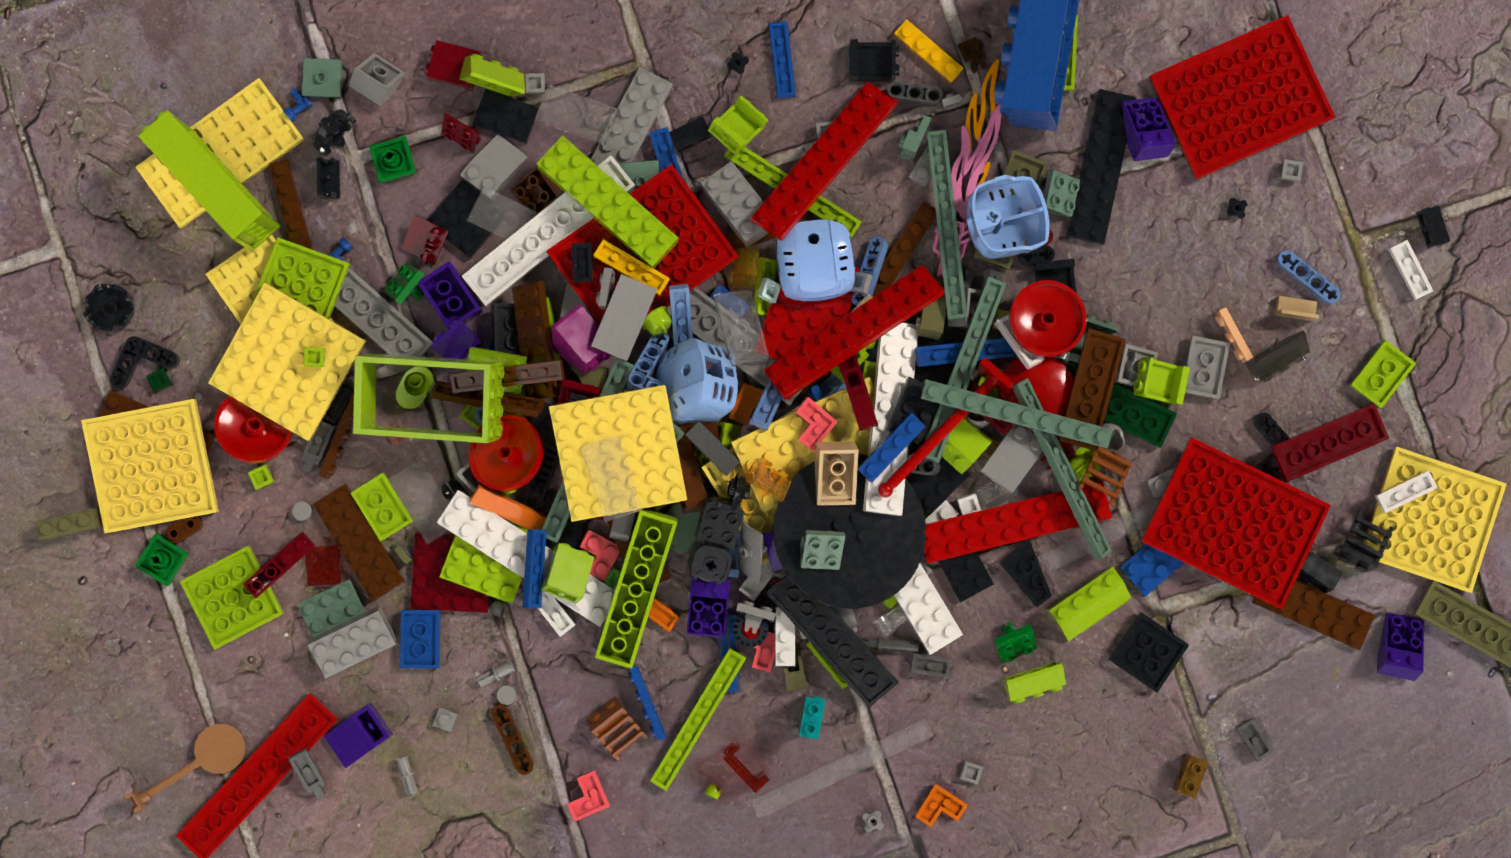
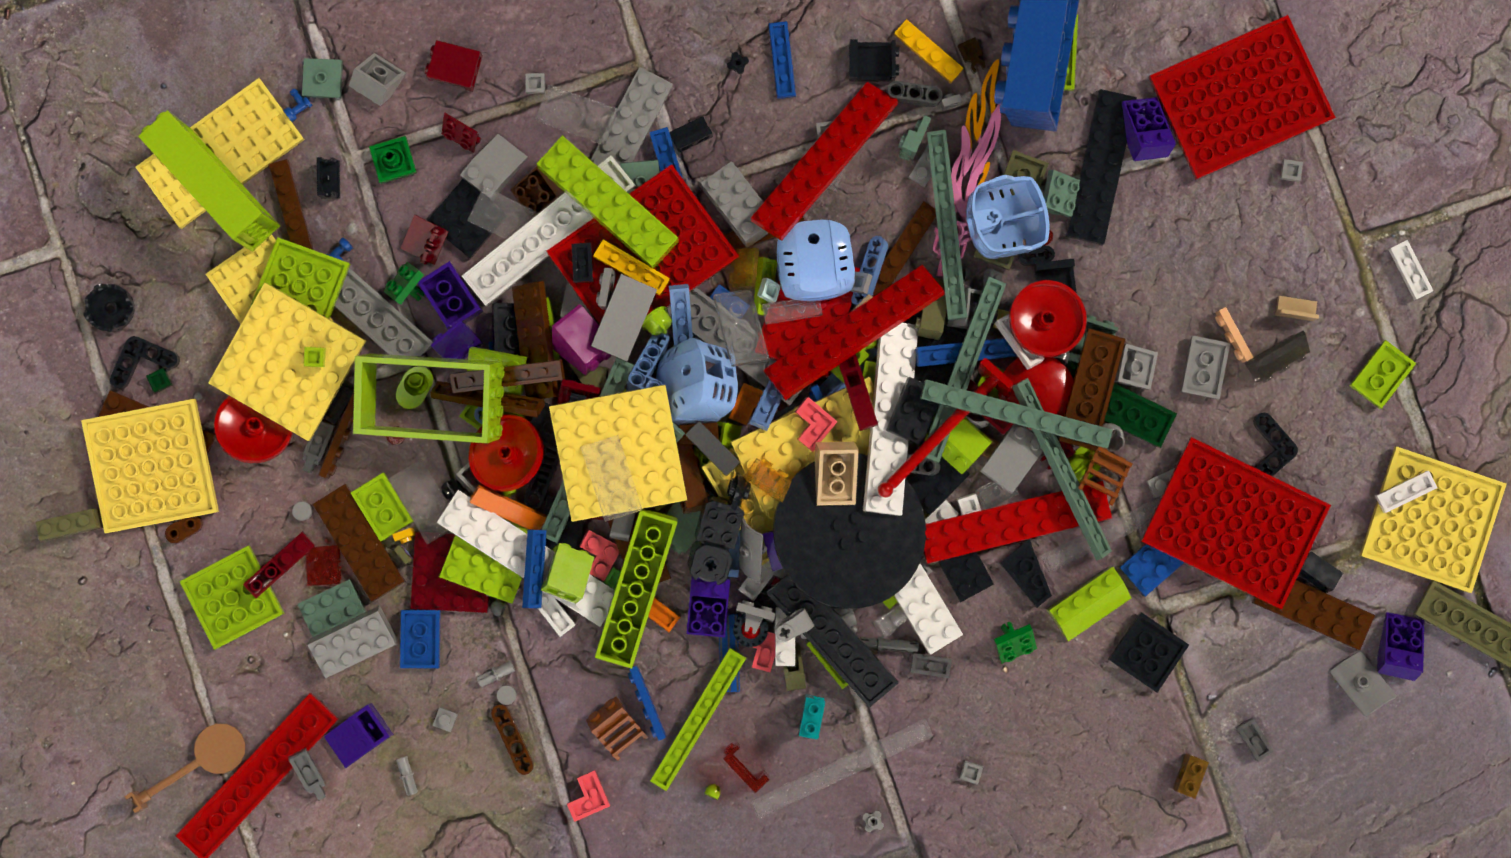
(162, 559): green plate -> none
(261, 477): lime plate -> none
(331, 128): black plate -> none
(404, 536): none -> yellow plate
(492, 76): lime slope -> none
(506, 116): black plate -> none
(738, 125): lime panel -> none
(774, 176): lime plate -> none
(790, 310): none -> clear tile
(796, 623): none -> light grey piece
(821, 549): sand green plate -> none
(891, 447): blue plate -> none
(937, 801): orange plate -> none
(1034, 682): lime slope -> none
(1161, 381): lime panel -> none
(1236, 213): black plate -> none
(1309, 275): medium blue beam -> none
(1329, 442): dark red plate -> none
(1359, 554): black plate -> none
(1363, 683): none -> light grey shield
(1433, 226): black panel -> none

